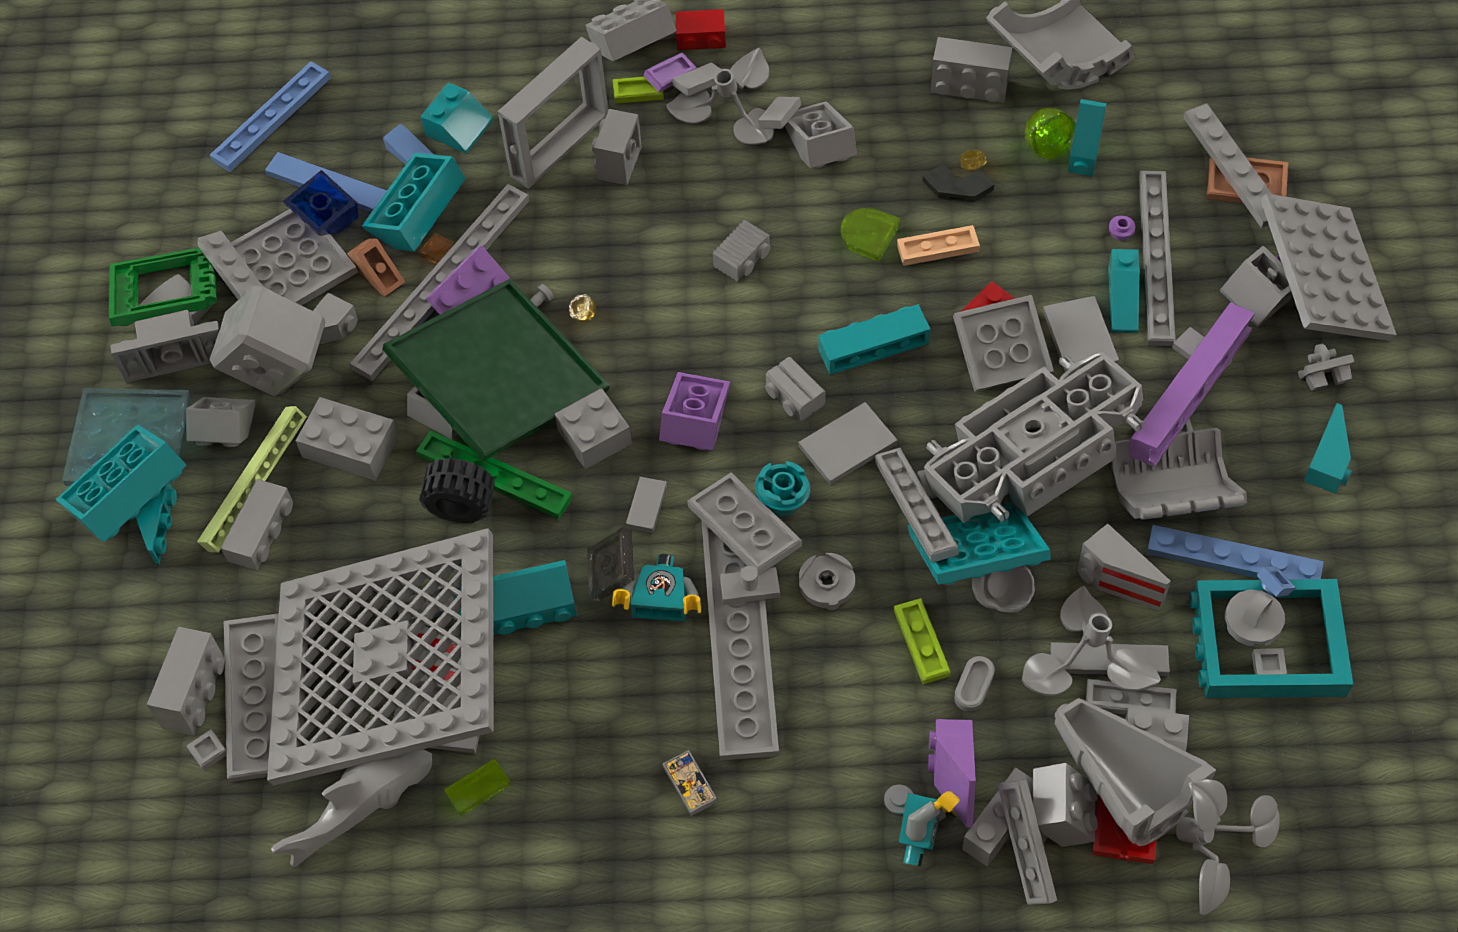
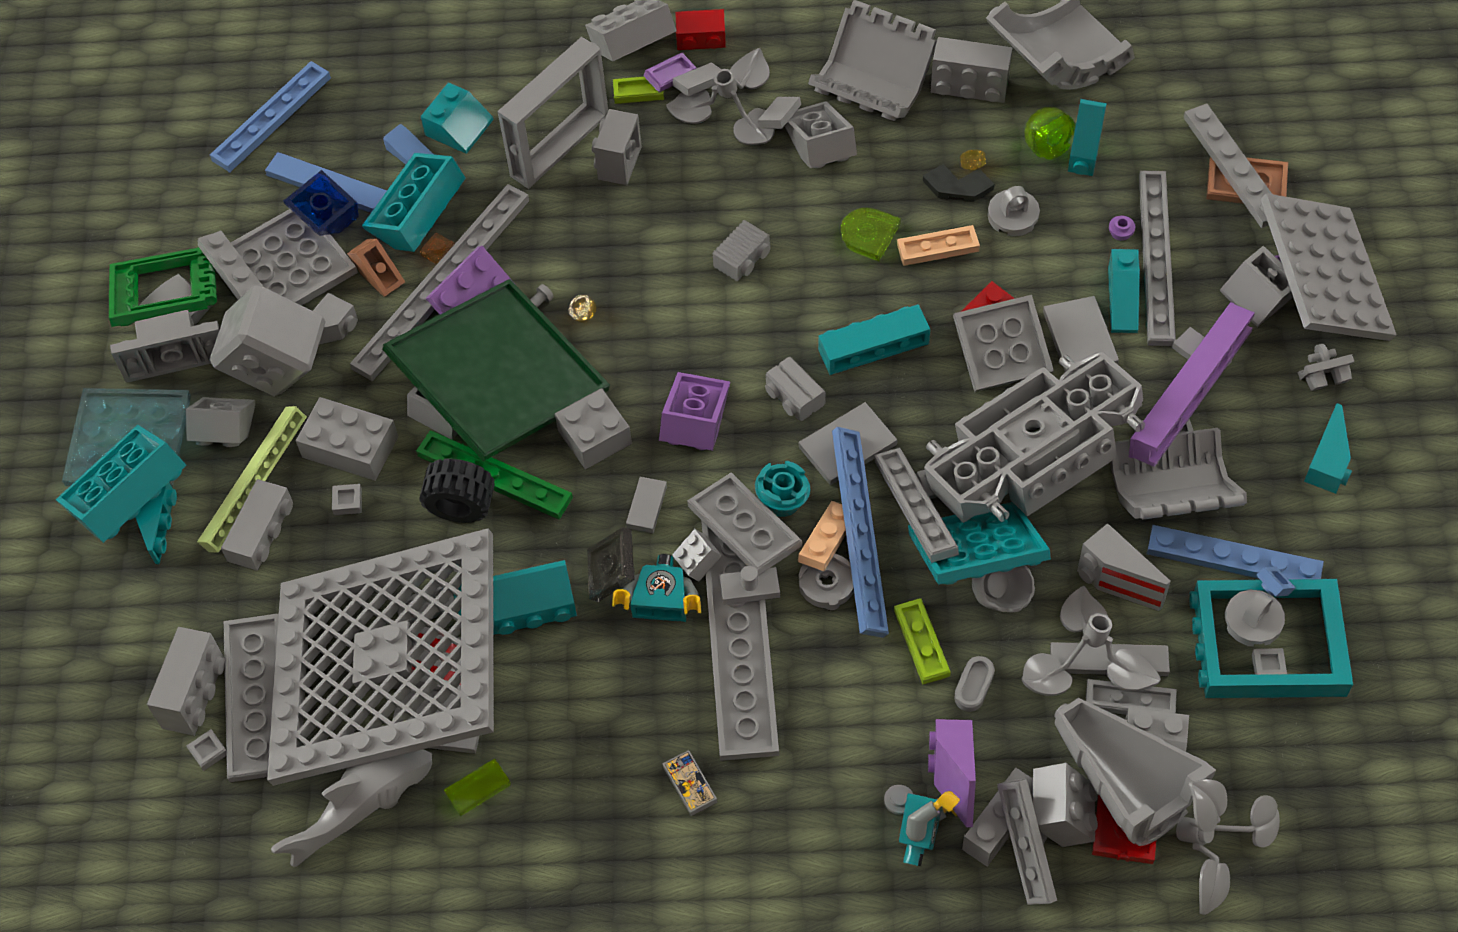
(347, 499): none -> light grey plate
(696, 555): none -> light grey piece
(824, 538): none -> light nougat plate
(860, 533): none -> medium blue tile
(877, 61): none -> light grey hinge
(1013, 211): none -> light grey tile

